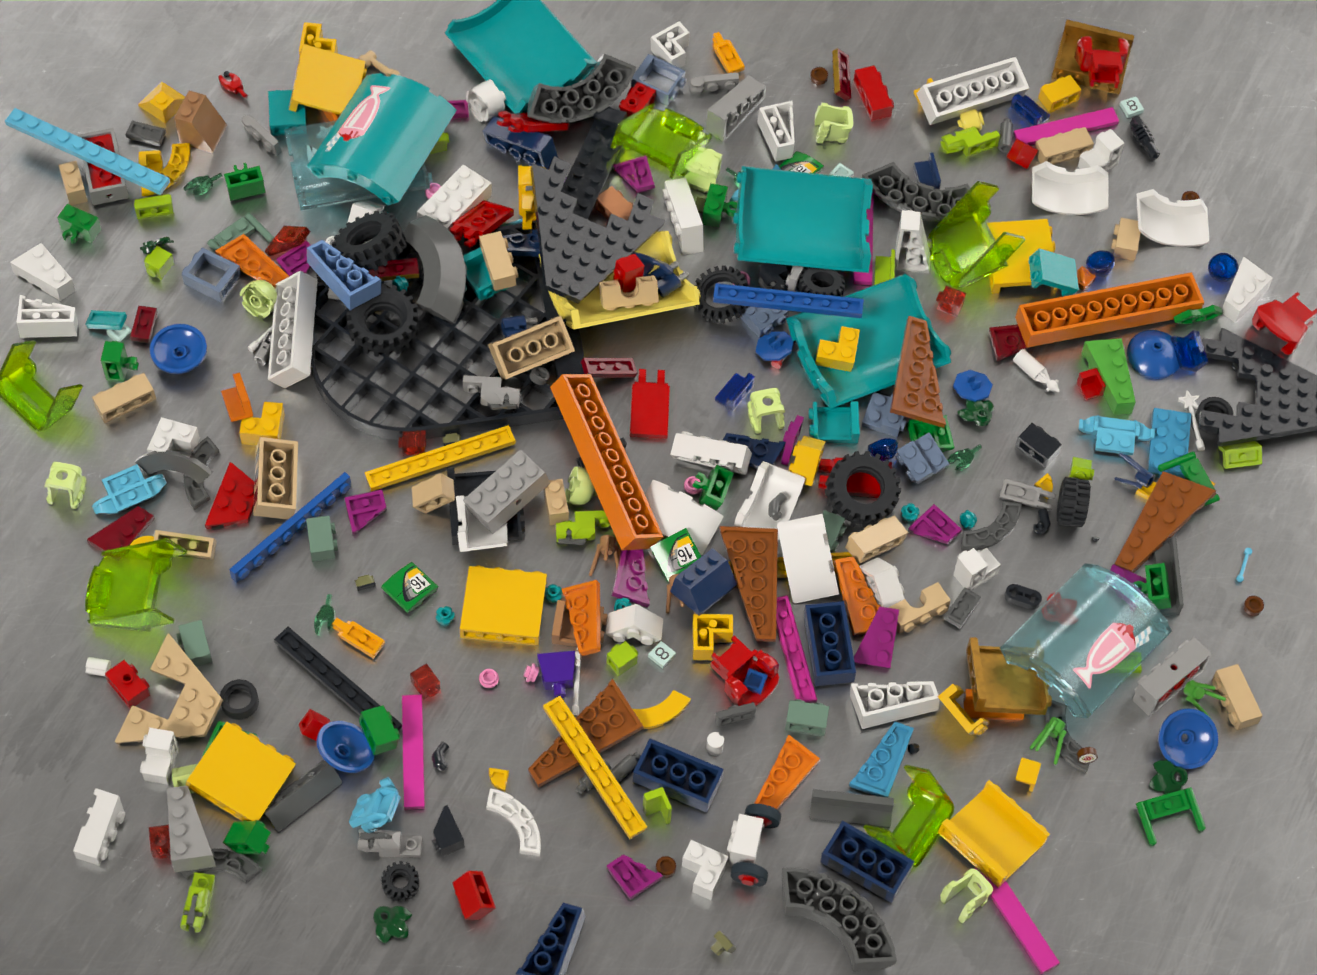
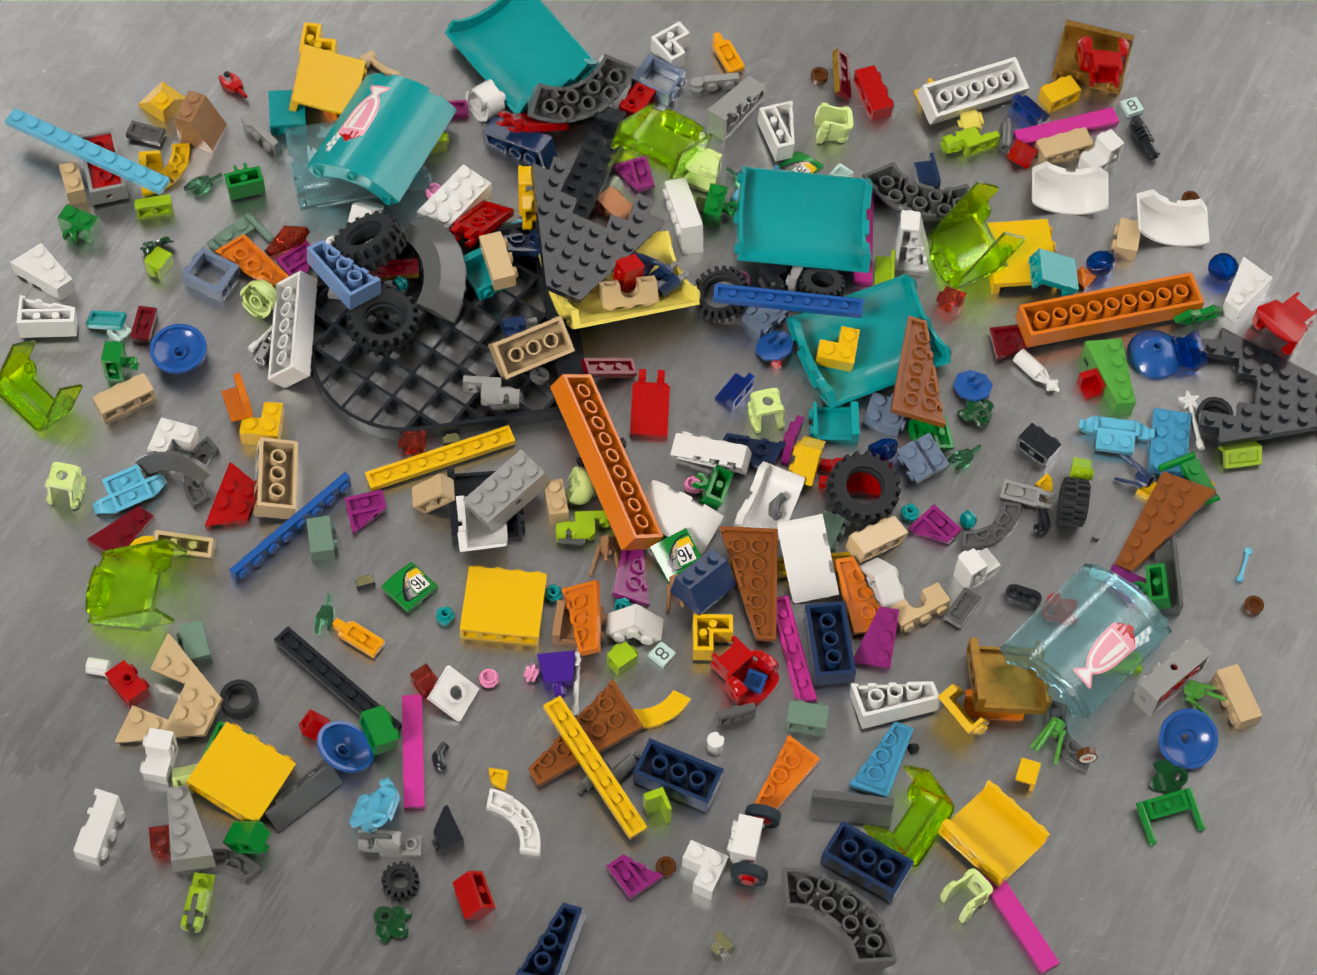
(441, 695): none -> white piece

